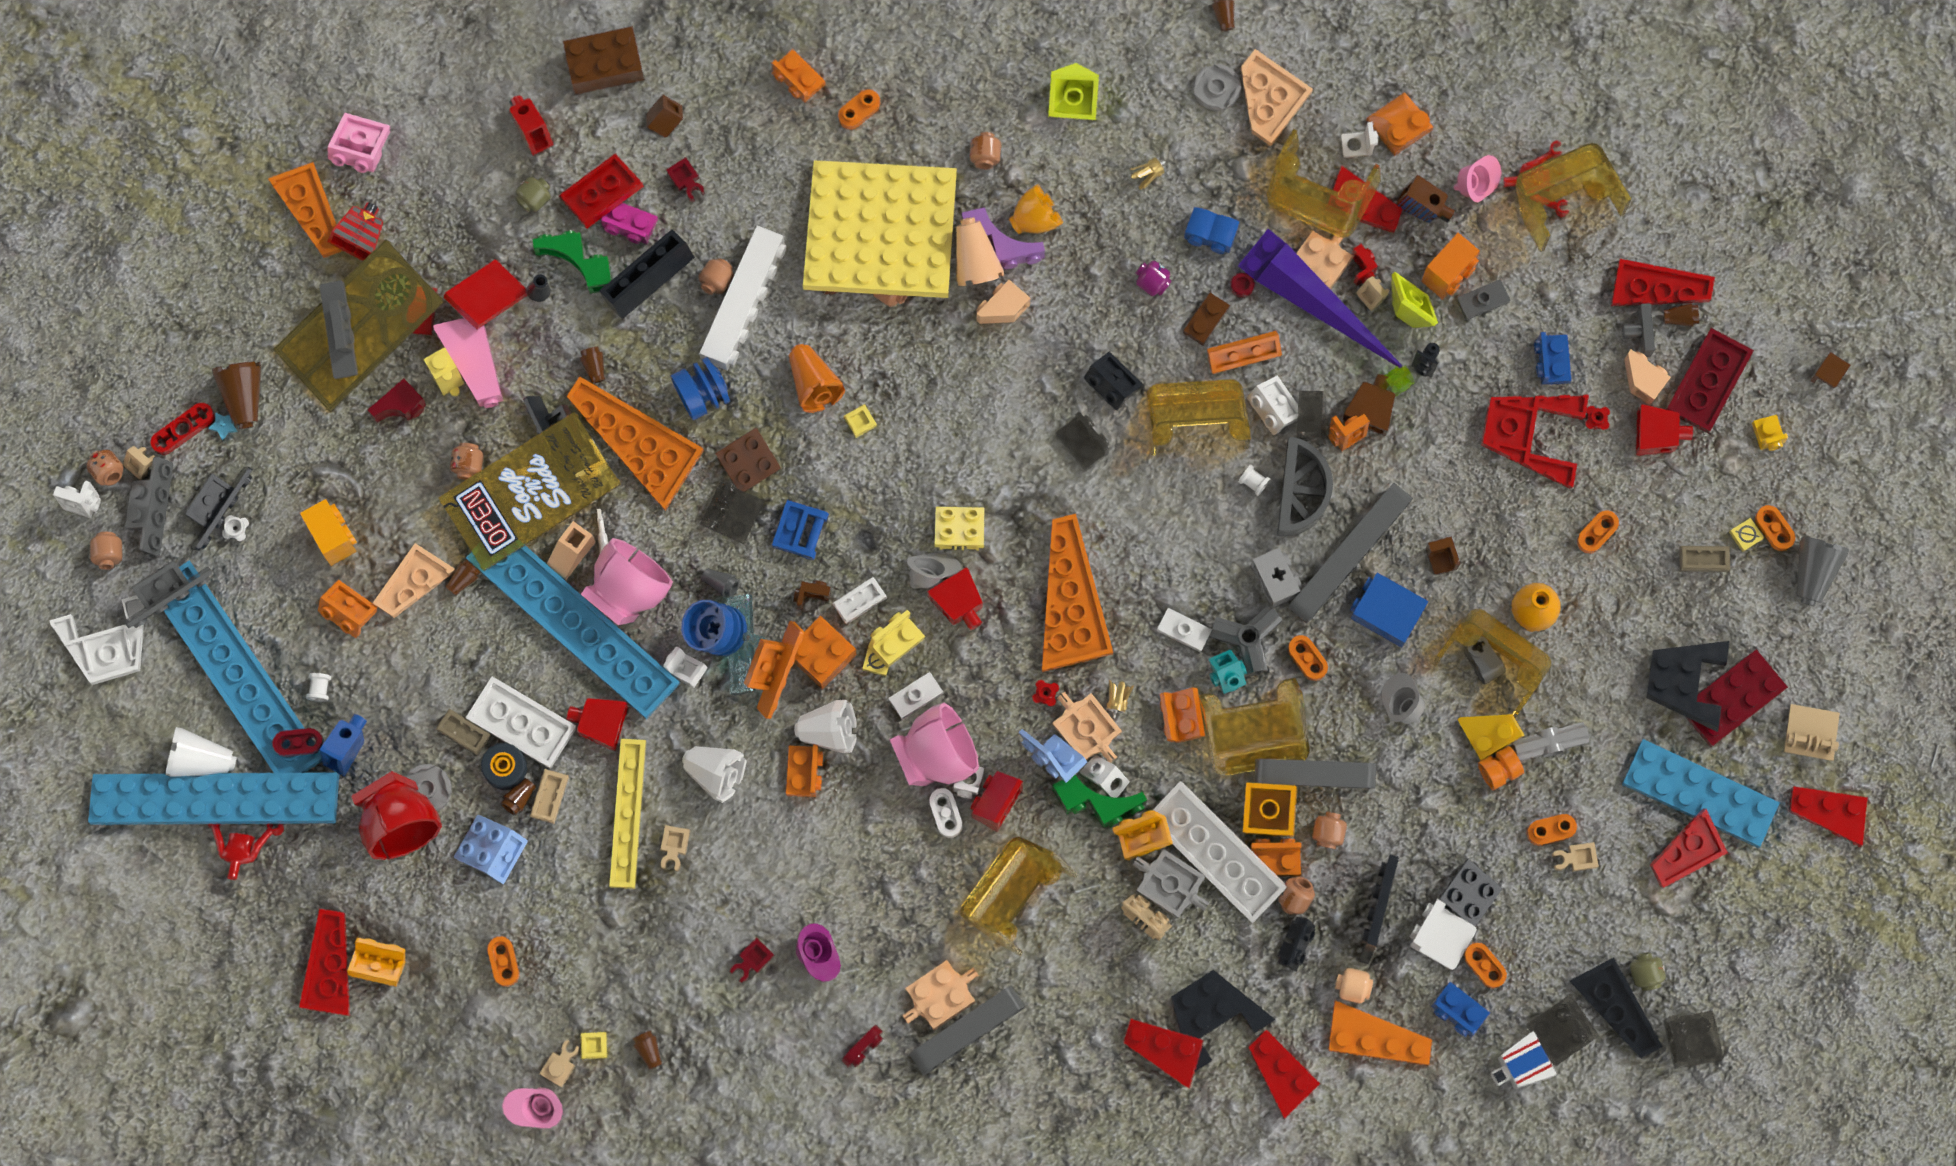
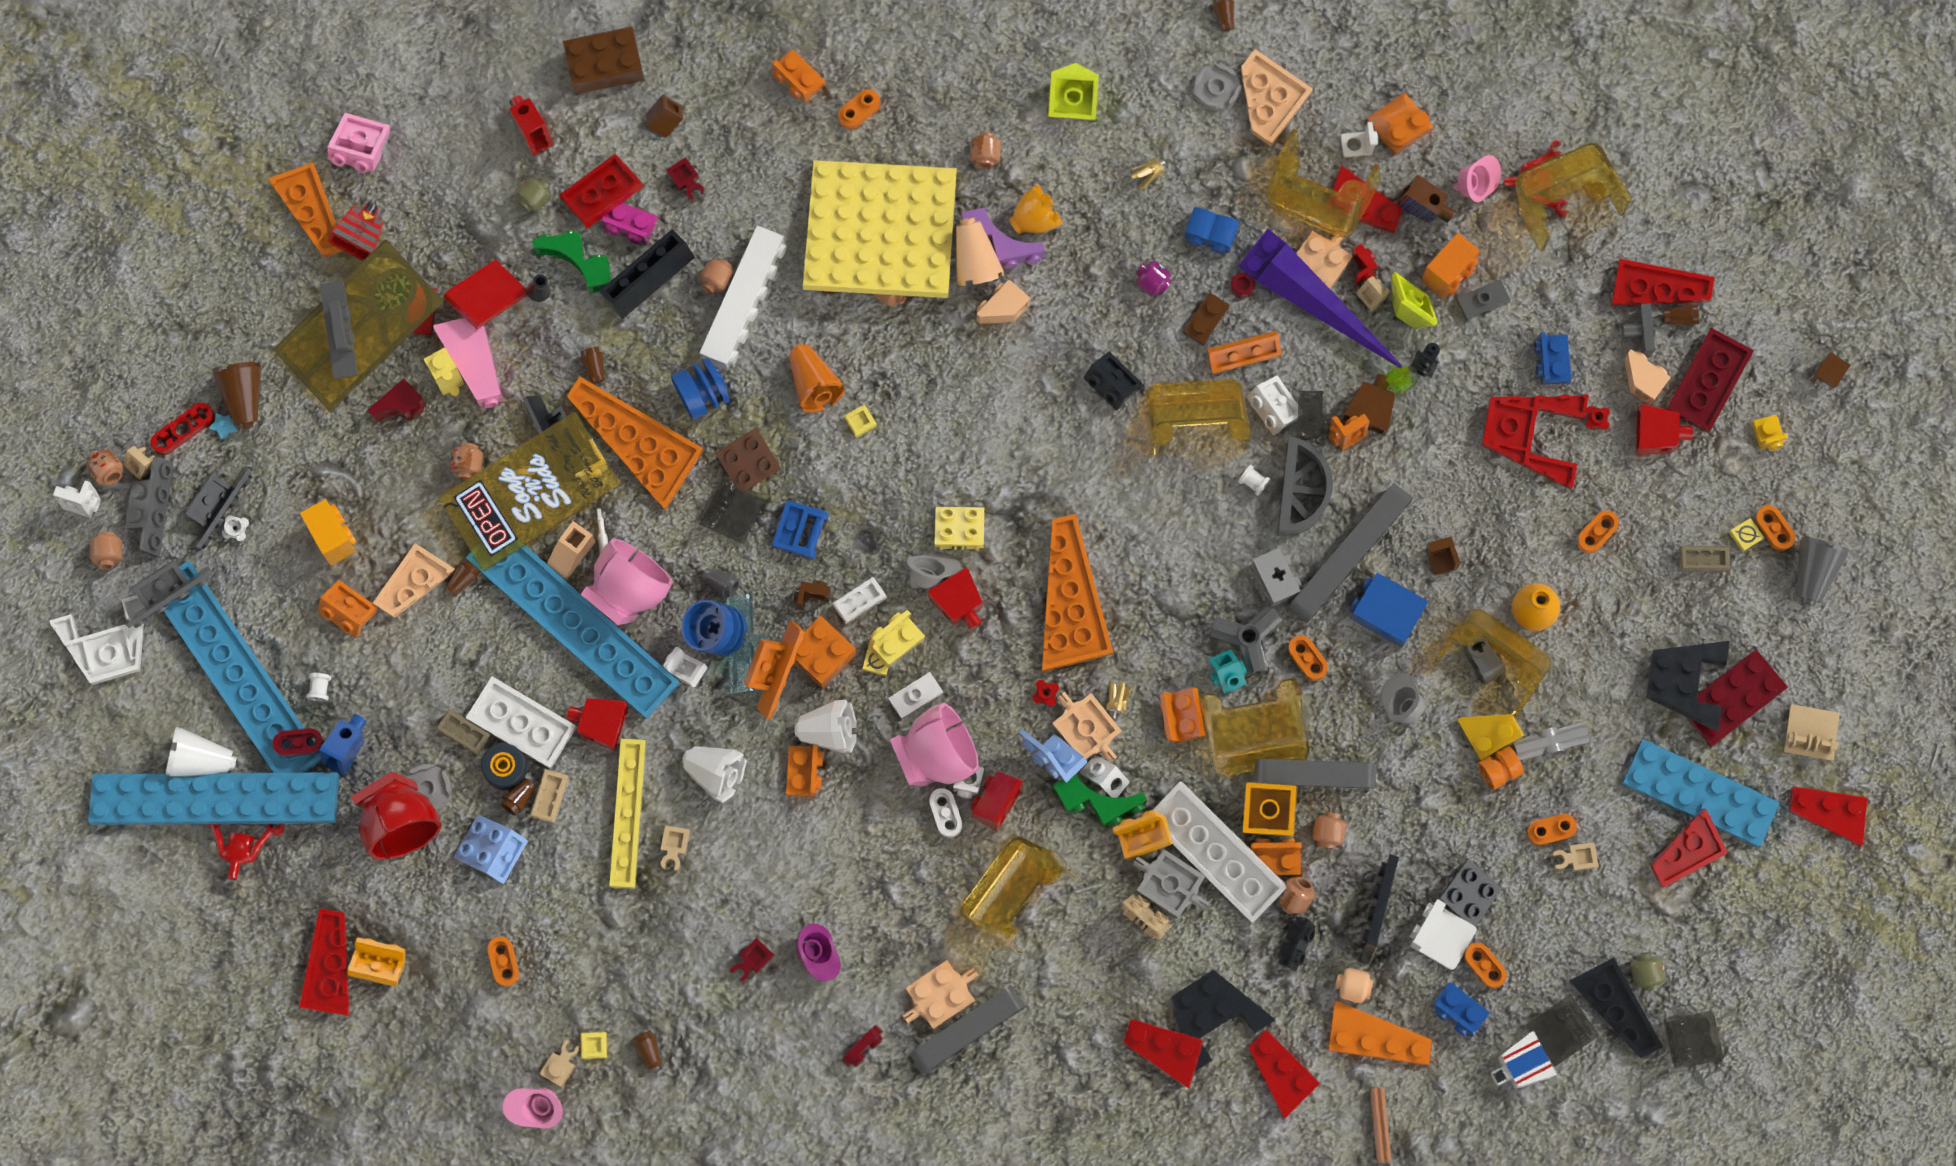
(1083, 441): clear smoke bracket -> none
(1184, 630): white plate -> none
(1380, 1125): none -> nougat axle

